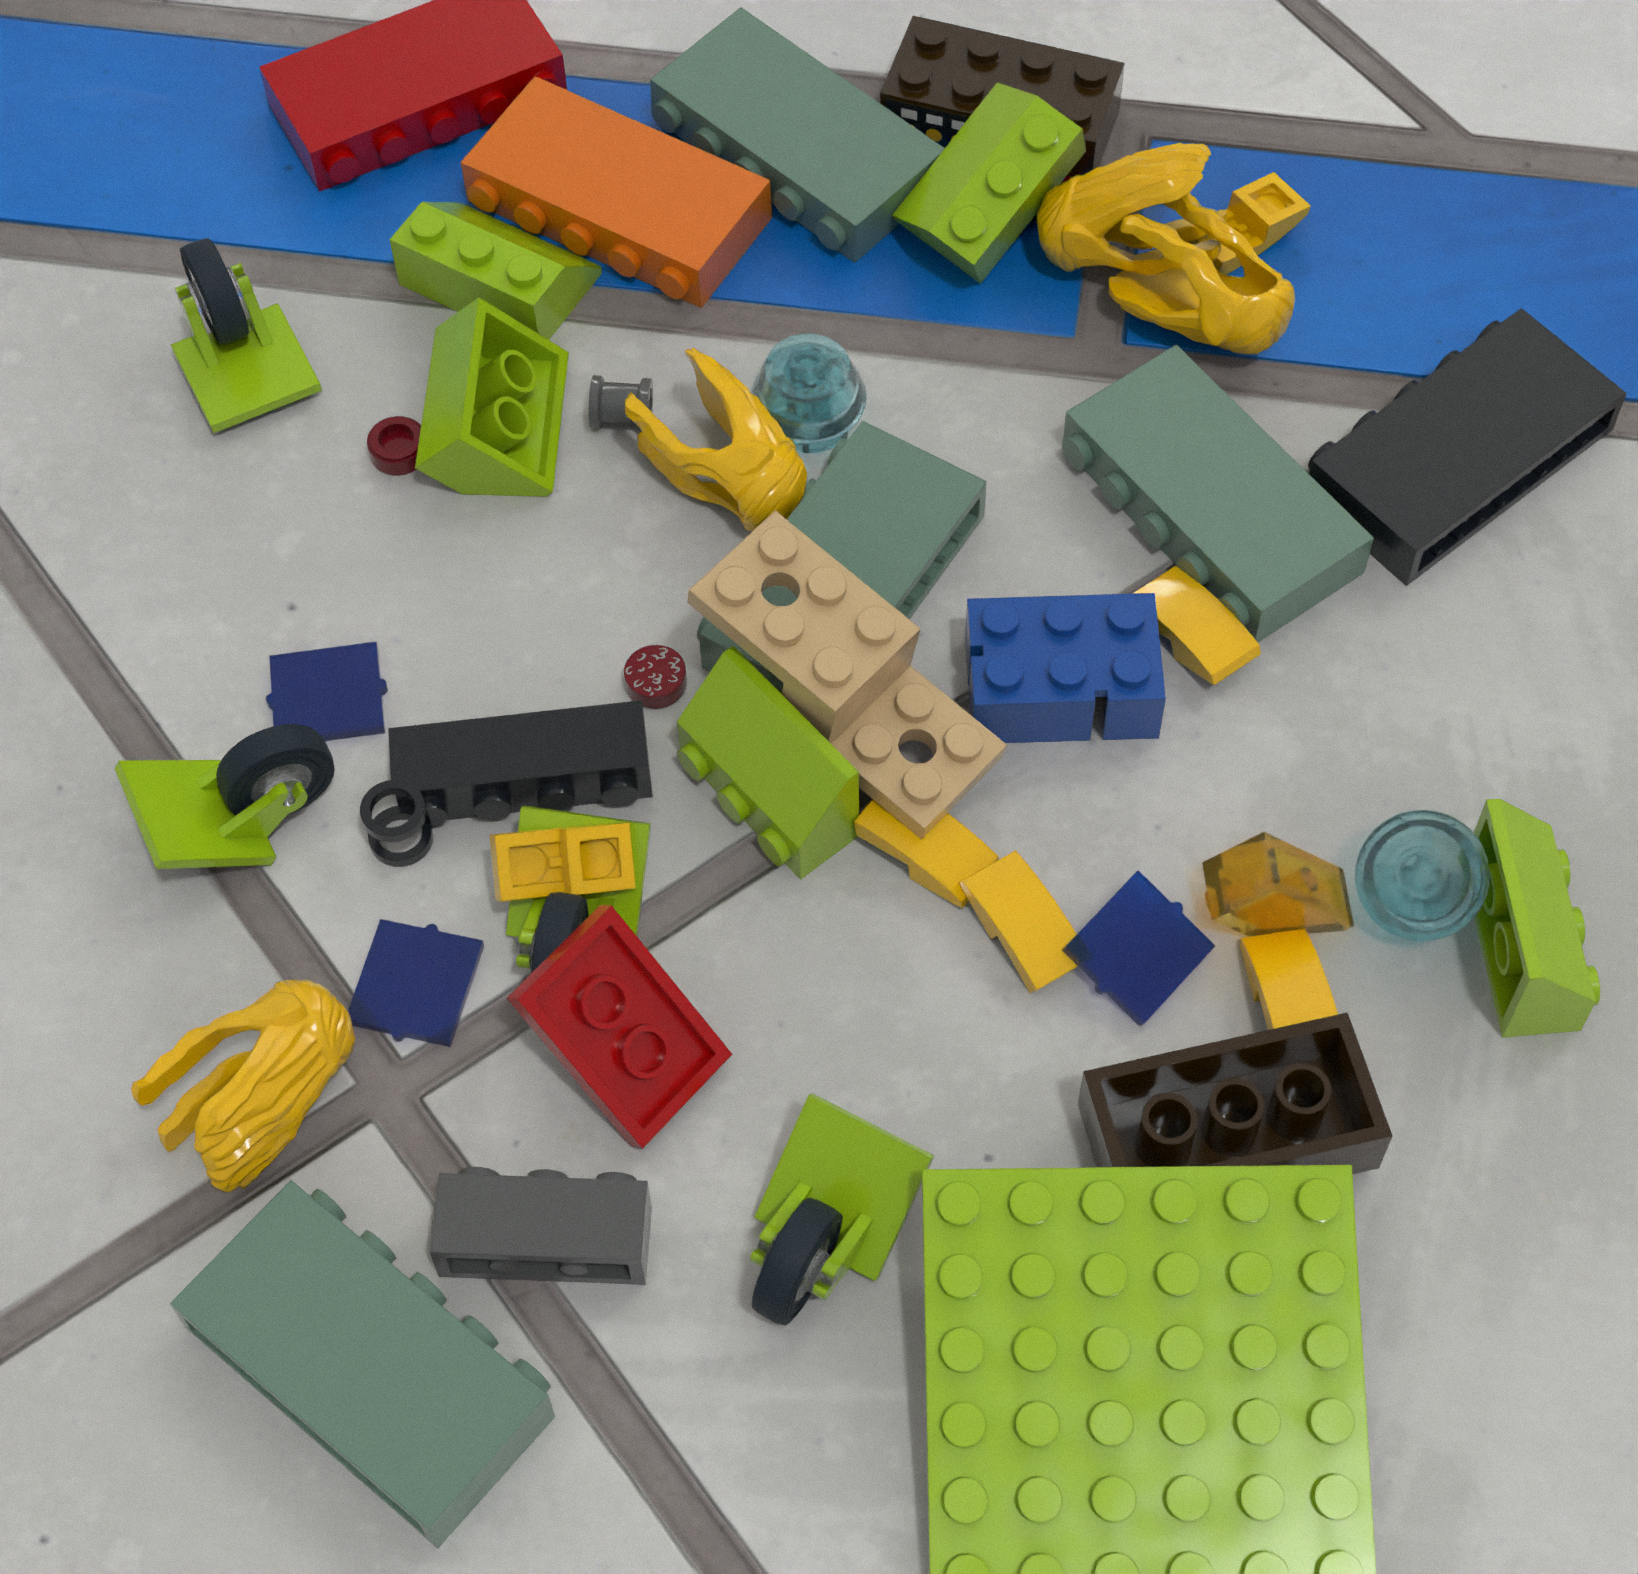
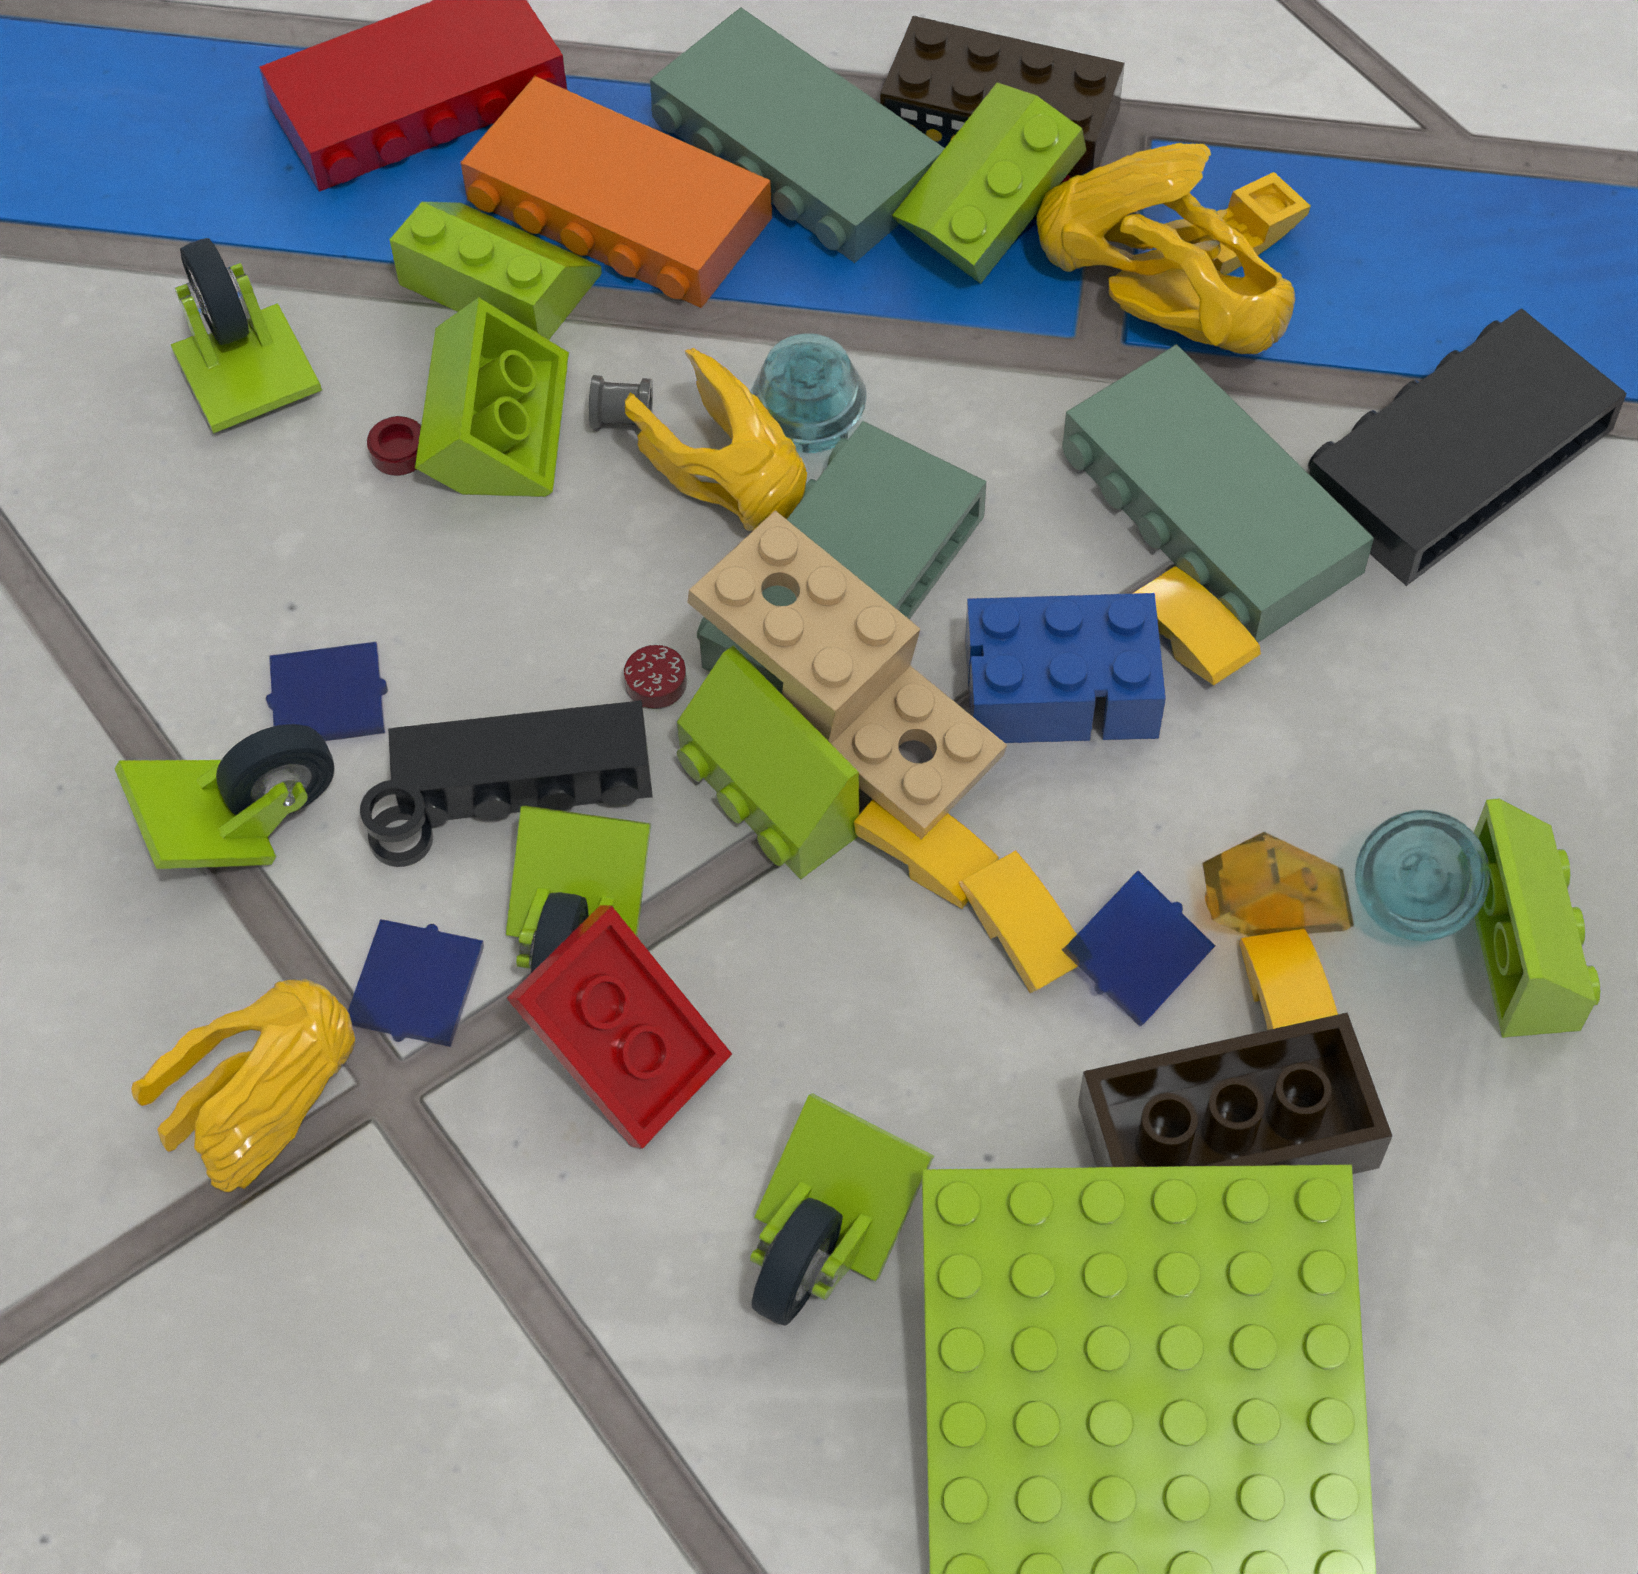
(367, 1360): sand green brick -> none
(541, 1227): dark grey brick -> none
(562, 860): yellow slope -> none

